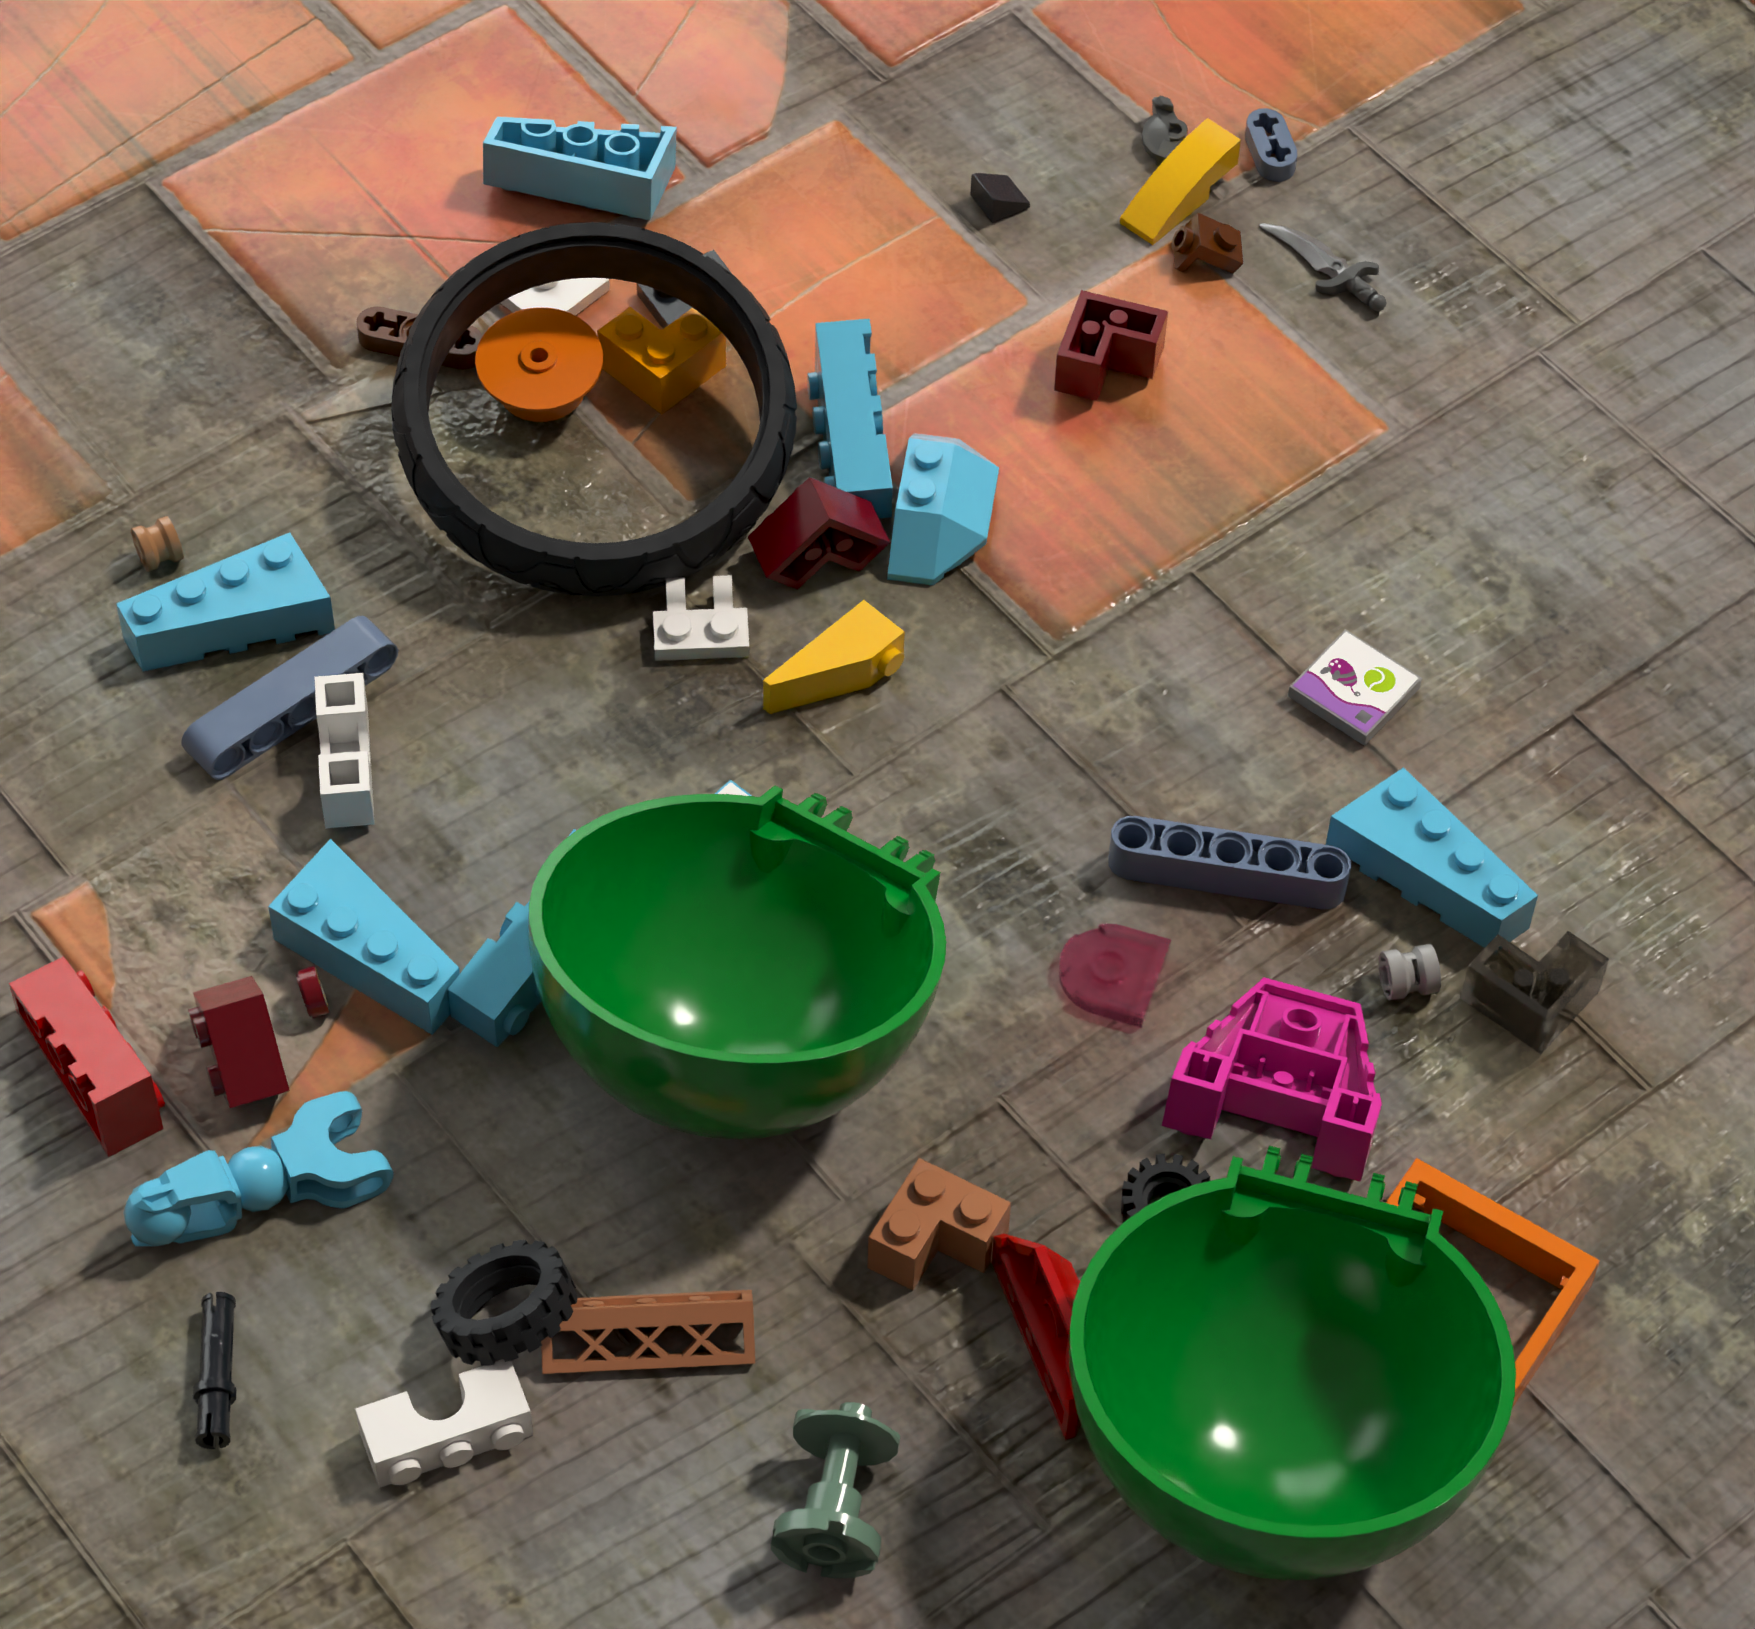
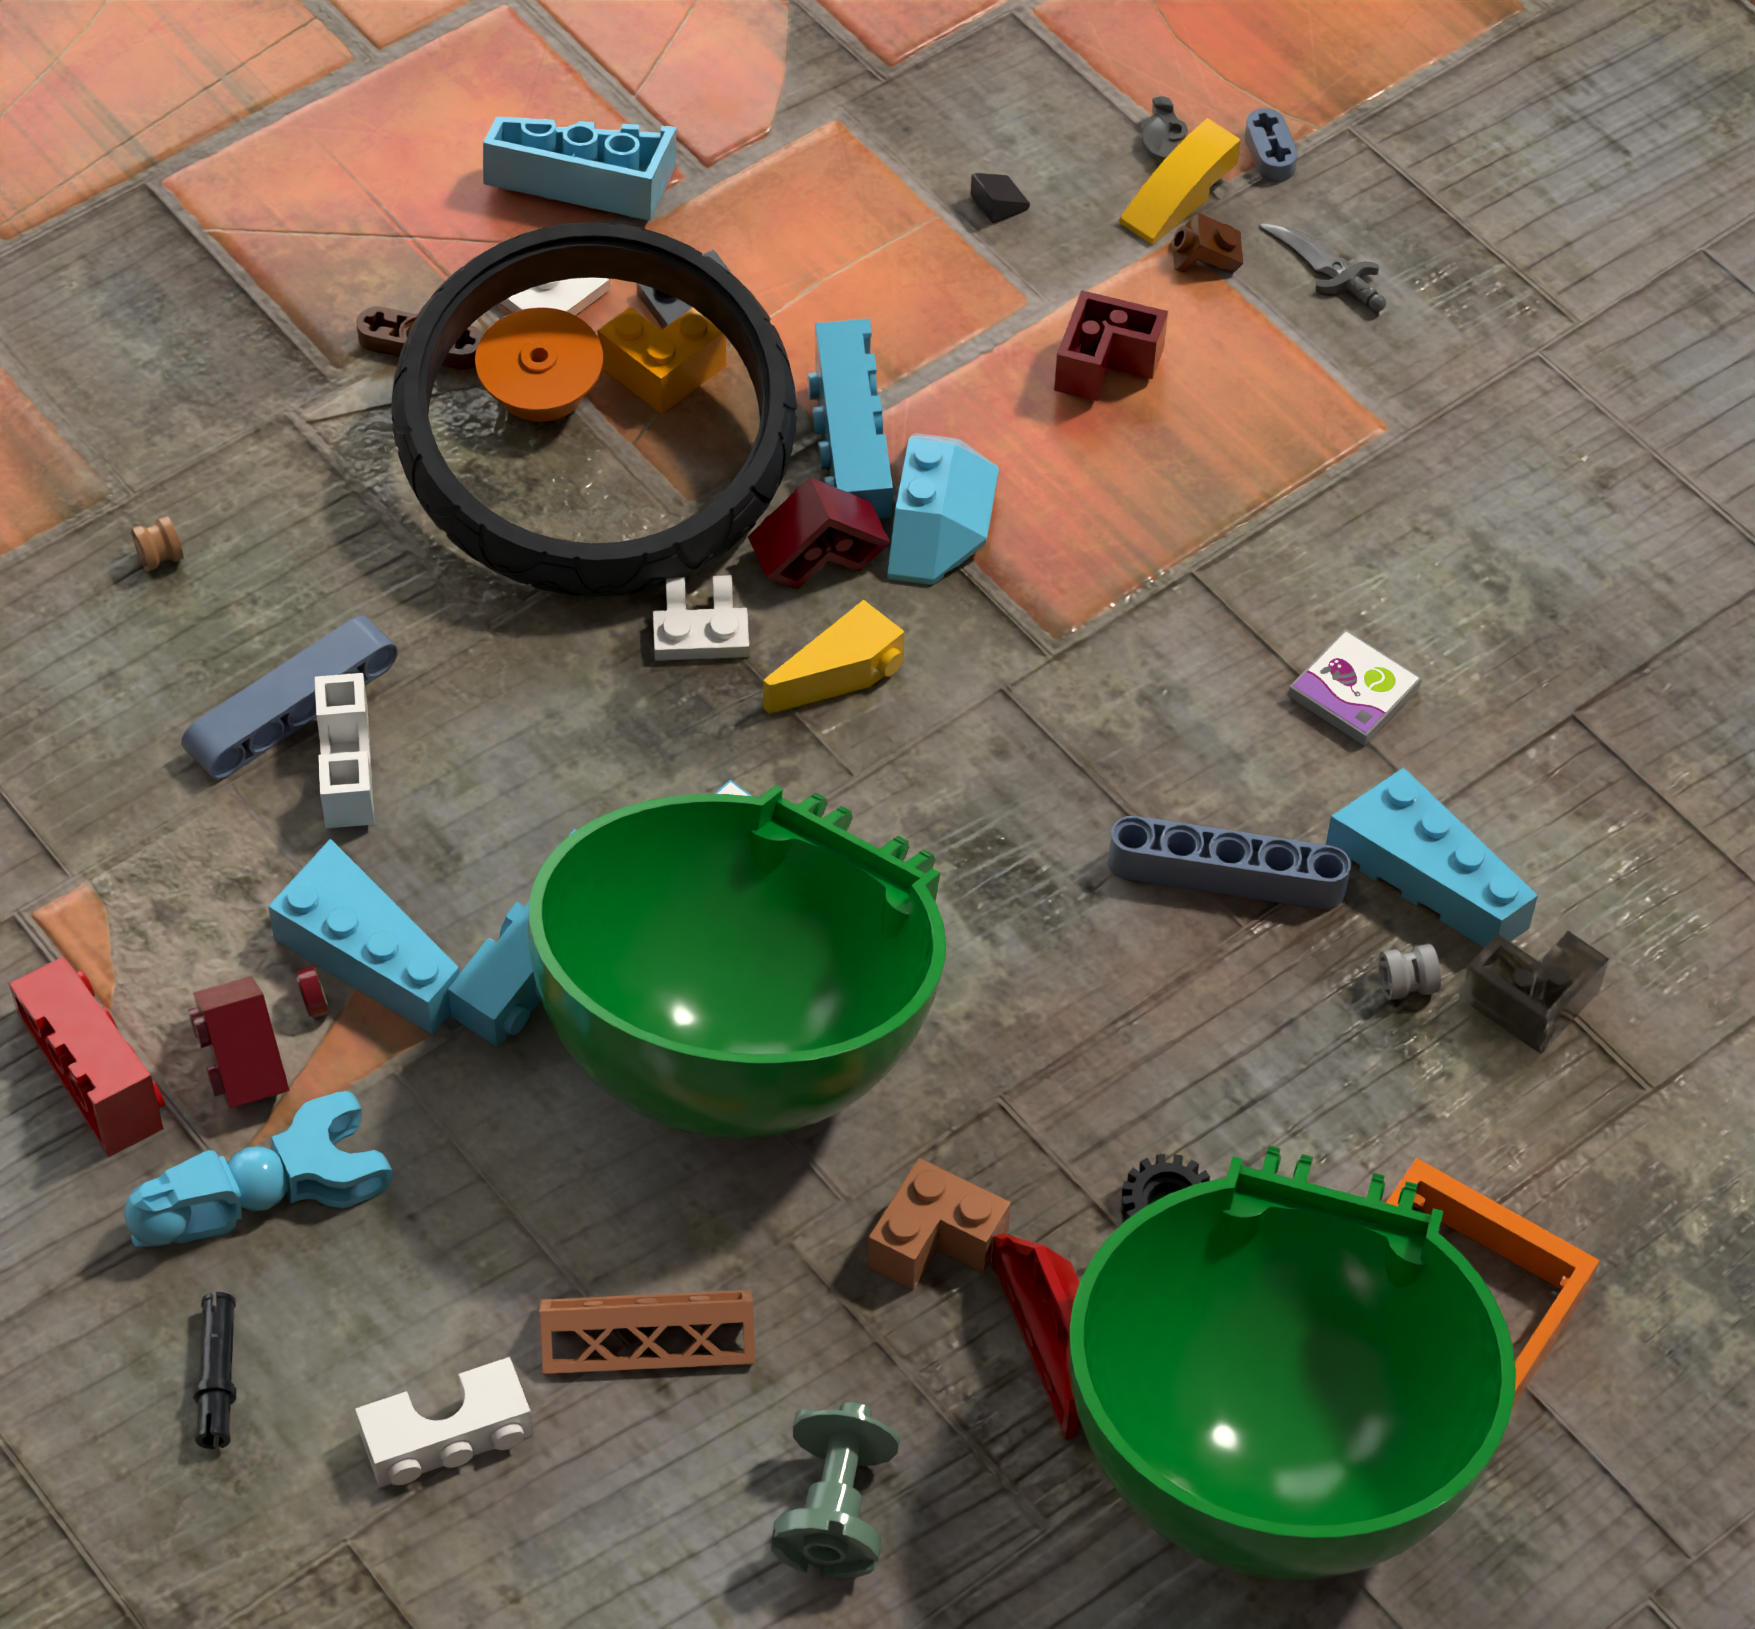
(226, 606): medium azure wedge -> none
(516, 1329): black tyre -> none
(1113, 971): clear pink tile -> none
(1288, 1063): dark pink wedge -> none

